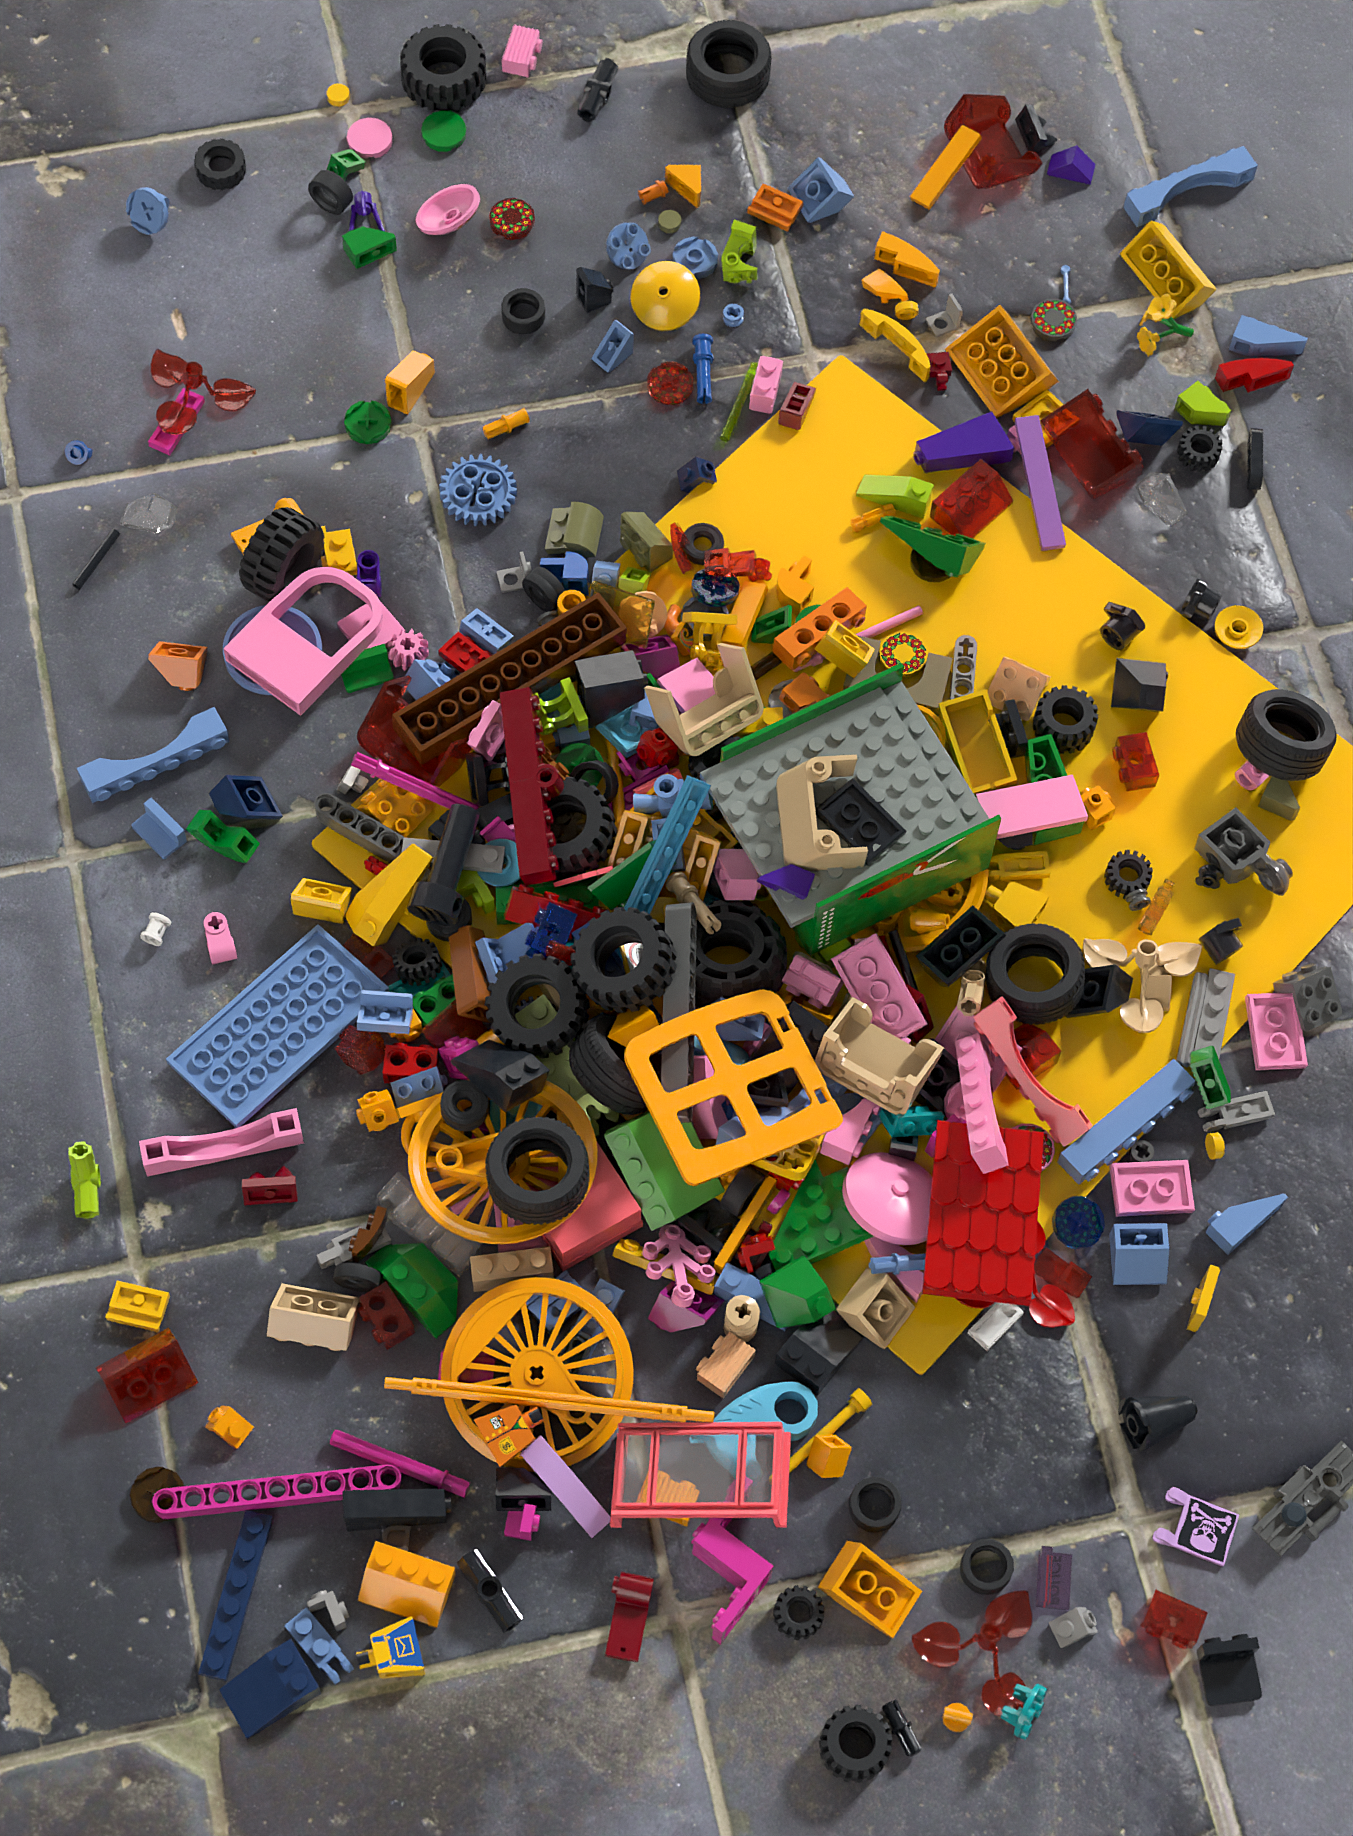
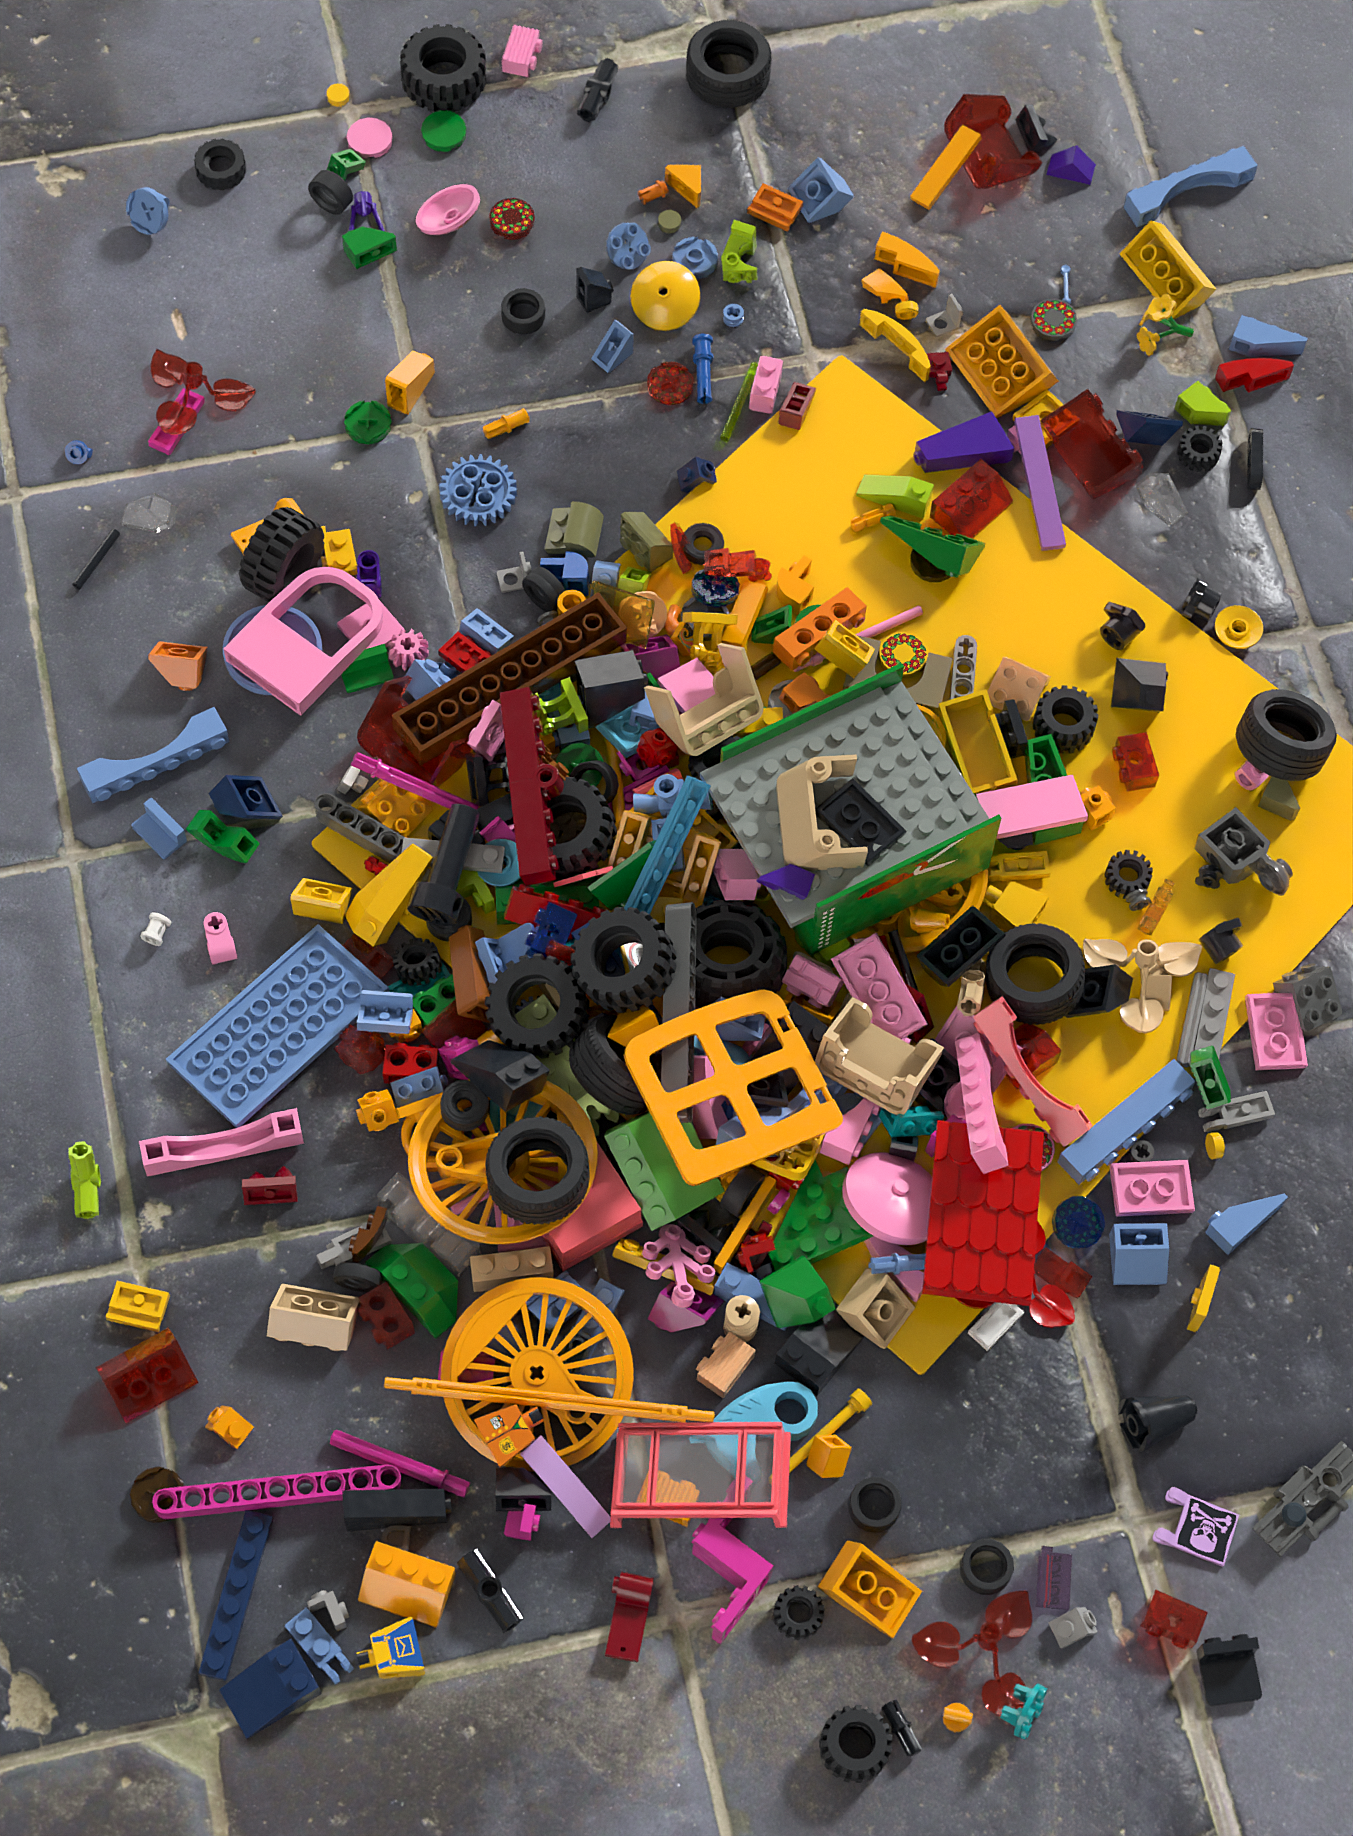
(687, 893): tan pin -> none

